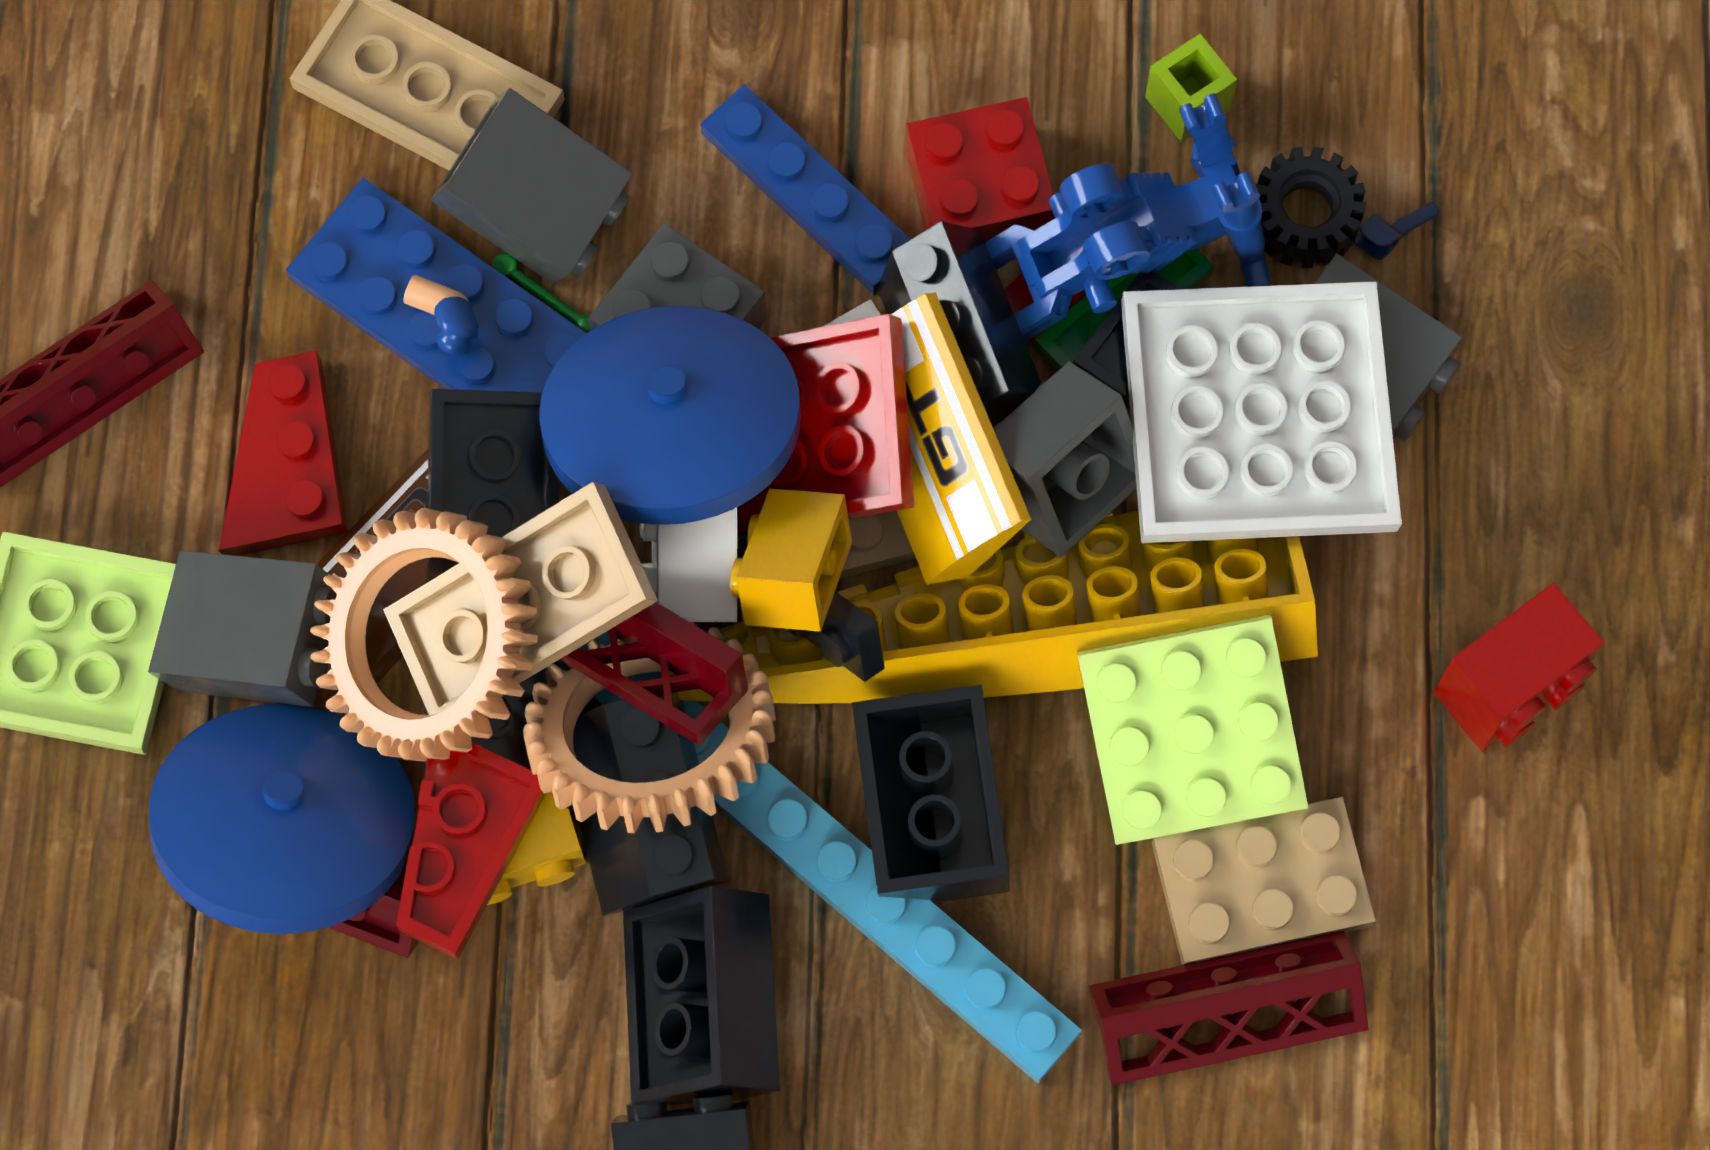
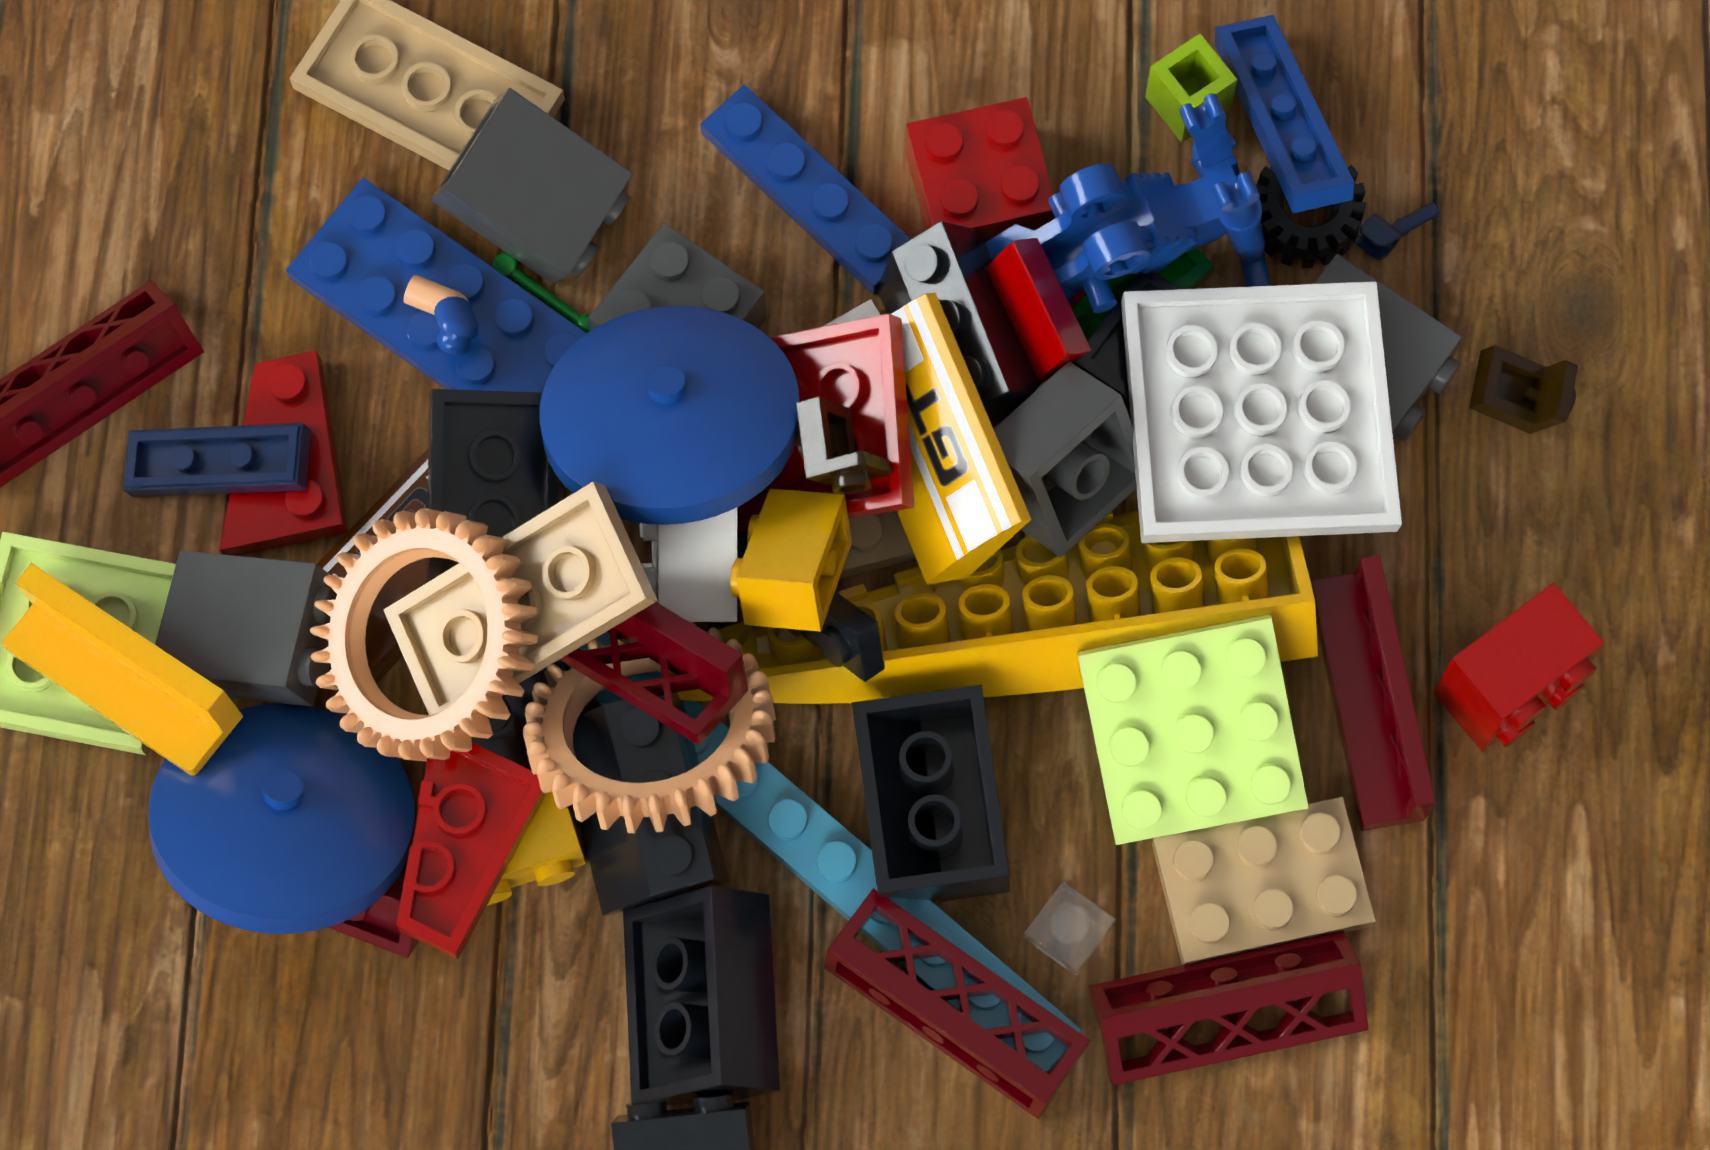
(120, 673): none -> yellow panel
(217, 460): none -> dark blue tile
(829, 448): none -> dark brown bracket
(941, 1023): none -> dark red fence
(1037, 307): none -> red slope
(1069, 928): none -> clear plate
(1284, 114): none -> blue plate
(1372, 697): none -> dark red fence
(1523, 390): none -> dark brown bracket

